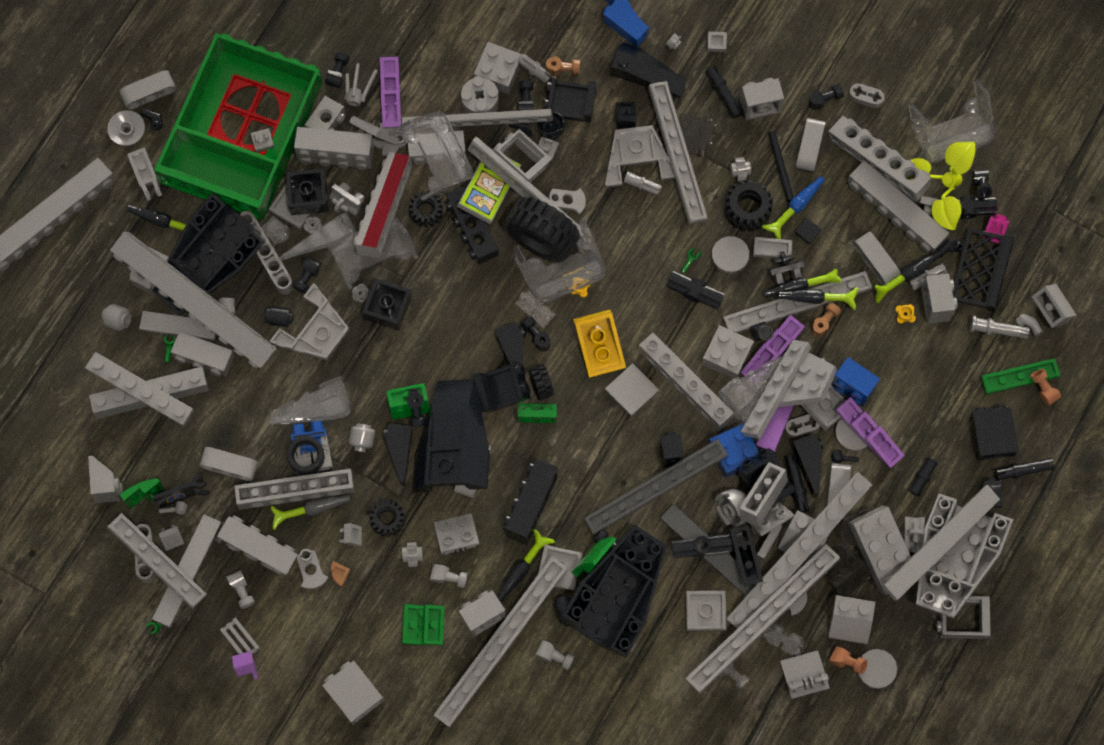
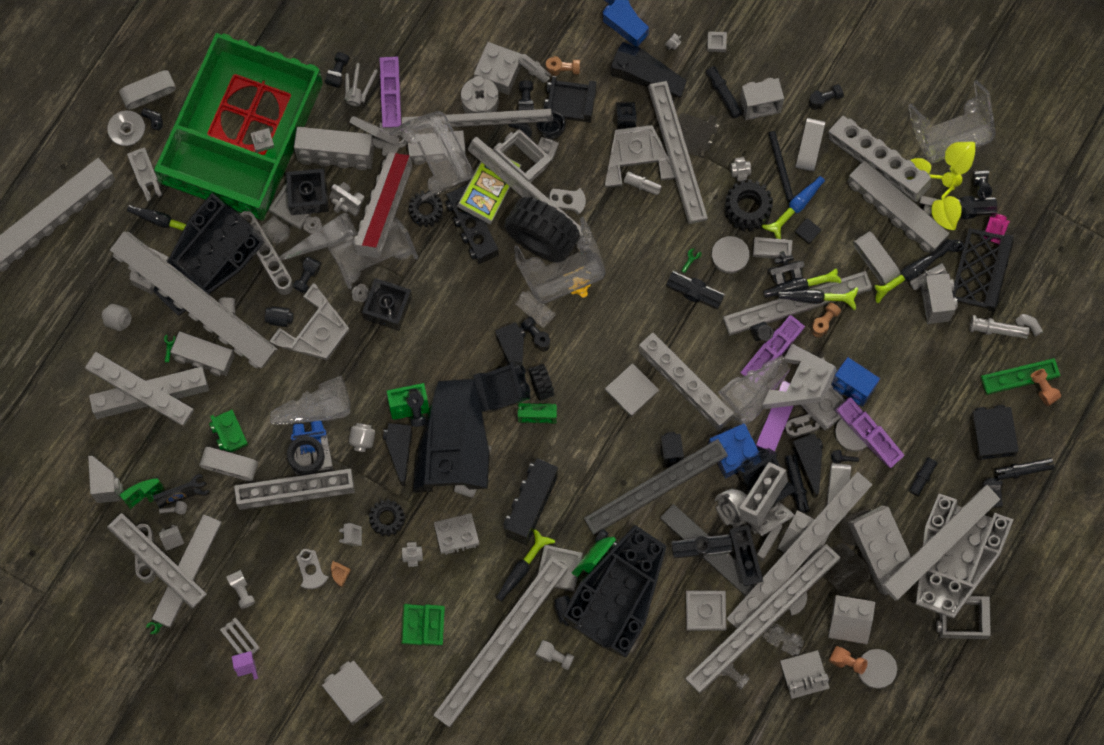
(172, 324): light grey tile -> none
(229, 431): none -> green bracket
(256, 546): light grey wedge -> none
(310, 508): dark grey piece -> none
(326, 109): light grey brick -> none
(441, 573): light grey leg -> none
(482, 613): light grey brick -> none
(599, 343): yellow slope -> none
(727, 352): light grey brick -> none
(776, 389): light grey plate -> none
(866, 95): light grey beam -> none
(909, 309): yellow plate -> none
(914, 533): light grey hips -> none
(1054, 305): light grey brick -> none

